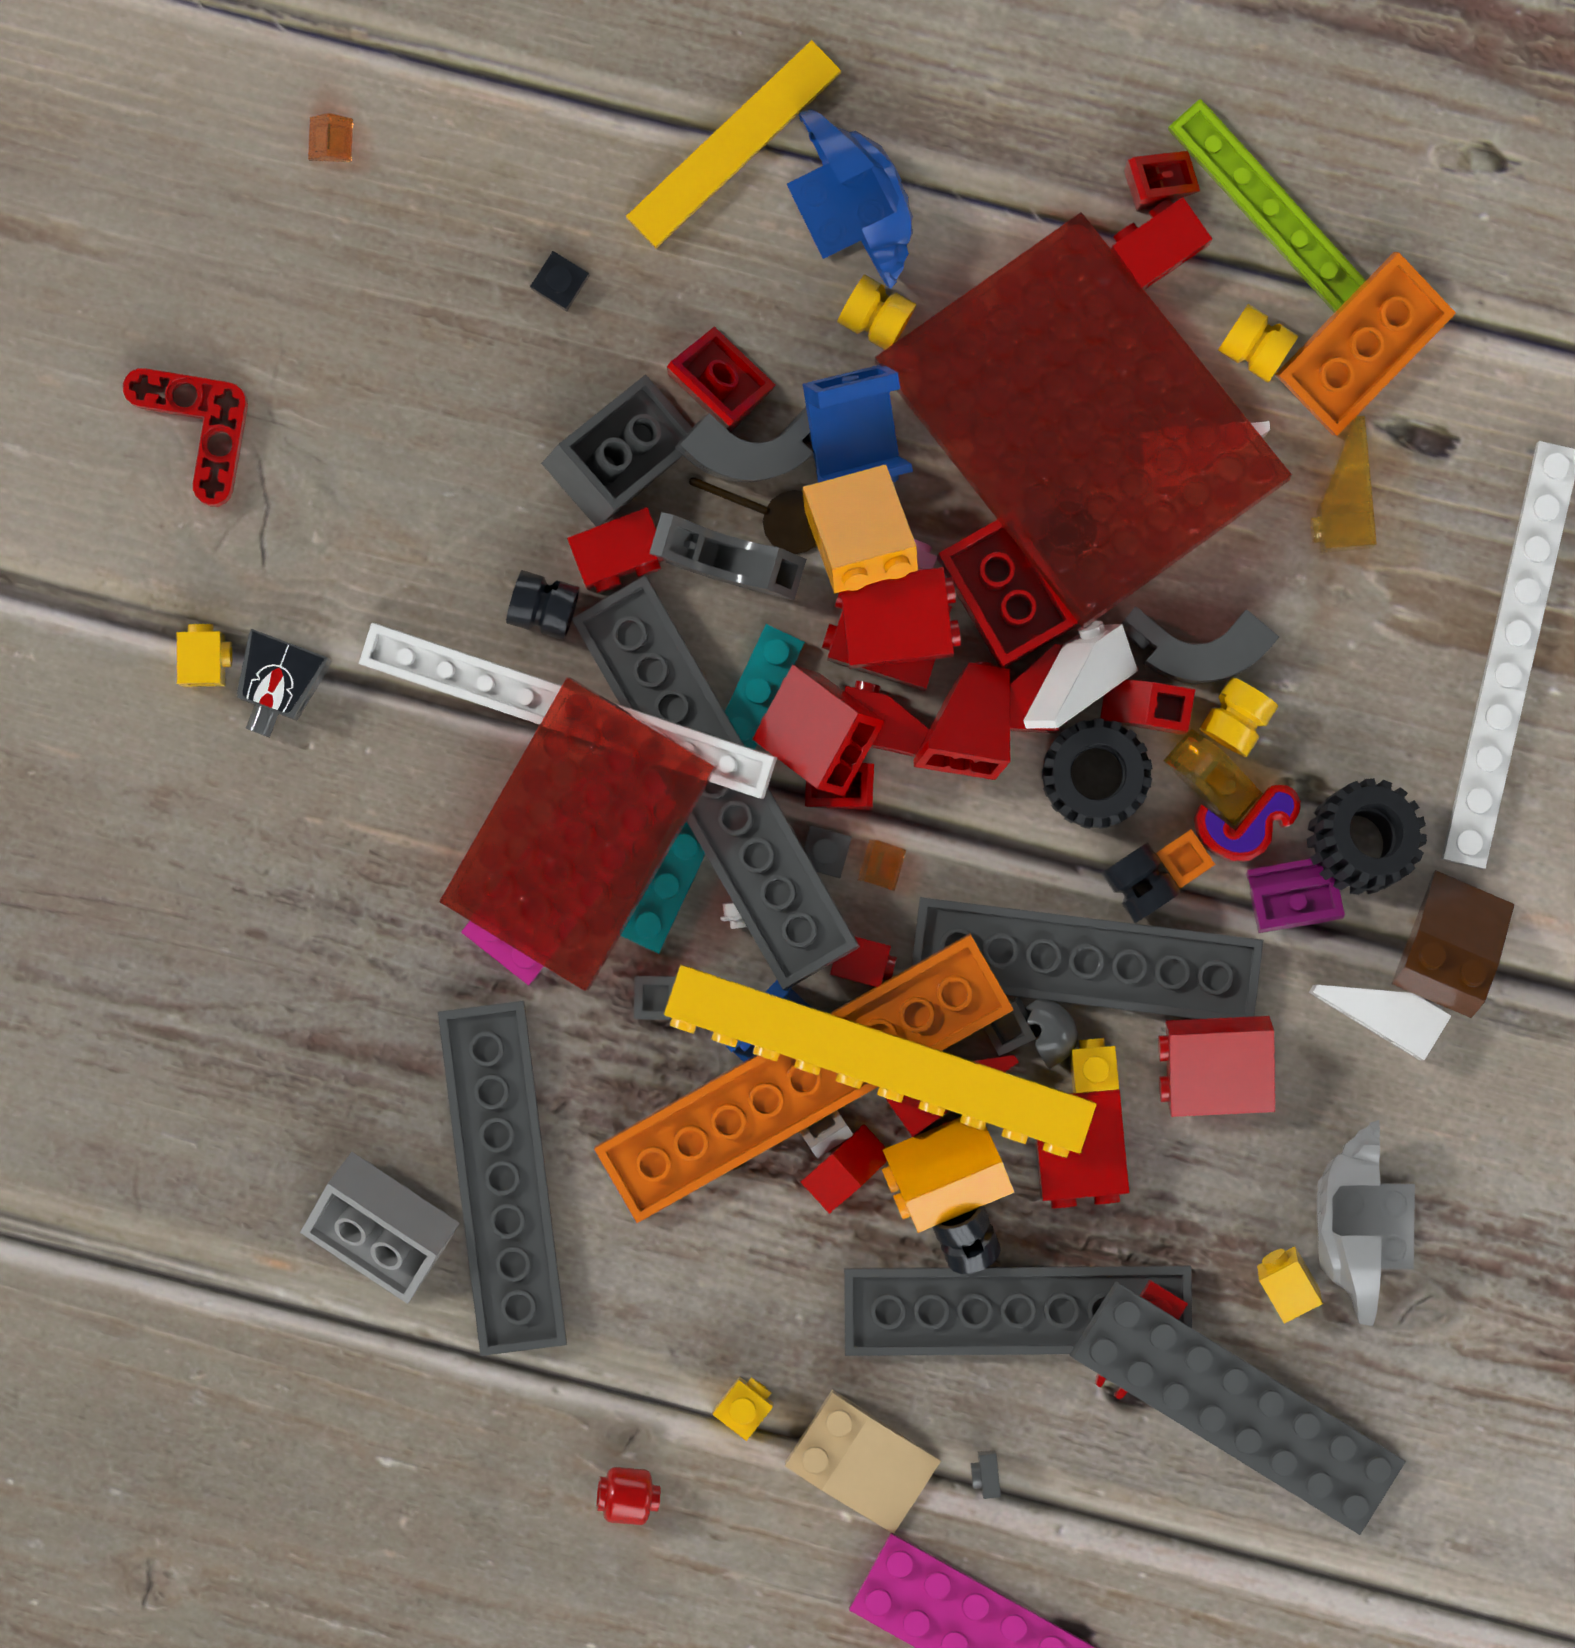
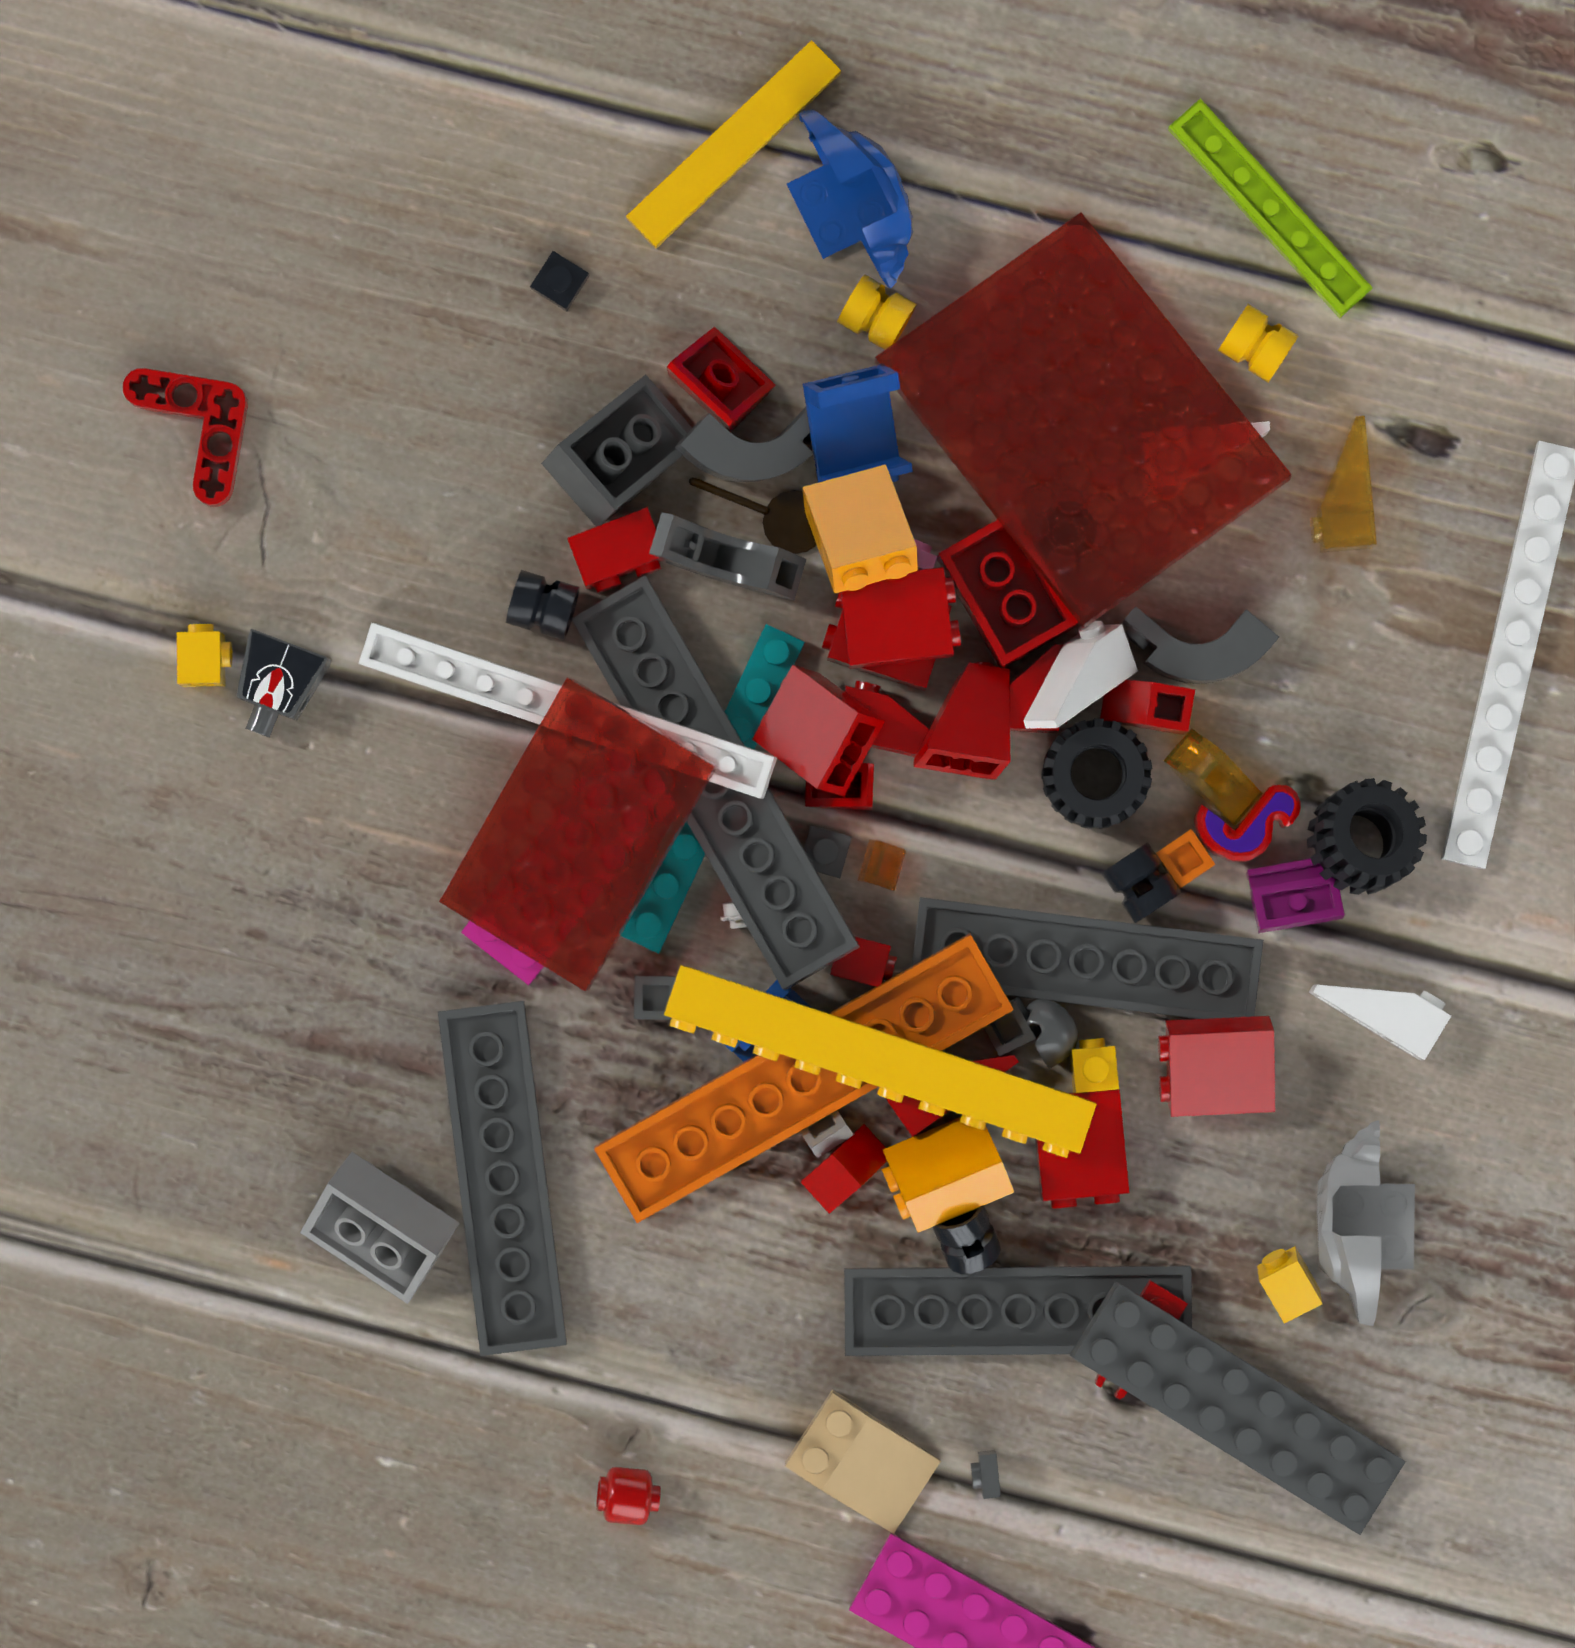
(330, 138): clear orange slope -> none
(744, 1406): yellow brick -> none
(1160, 177): red slope -> none
(1161, 243): red brick -> none
(1238, 717): yellow wheel -> none
(1365, 343): orange plate -> none
(1454, 945): reddish brown slope -> none

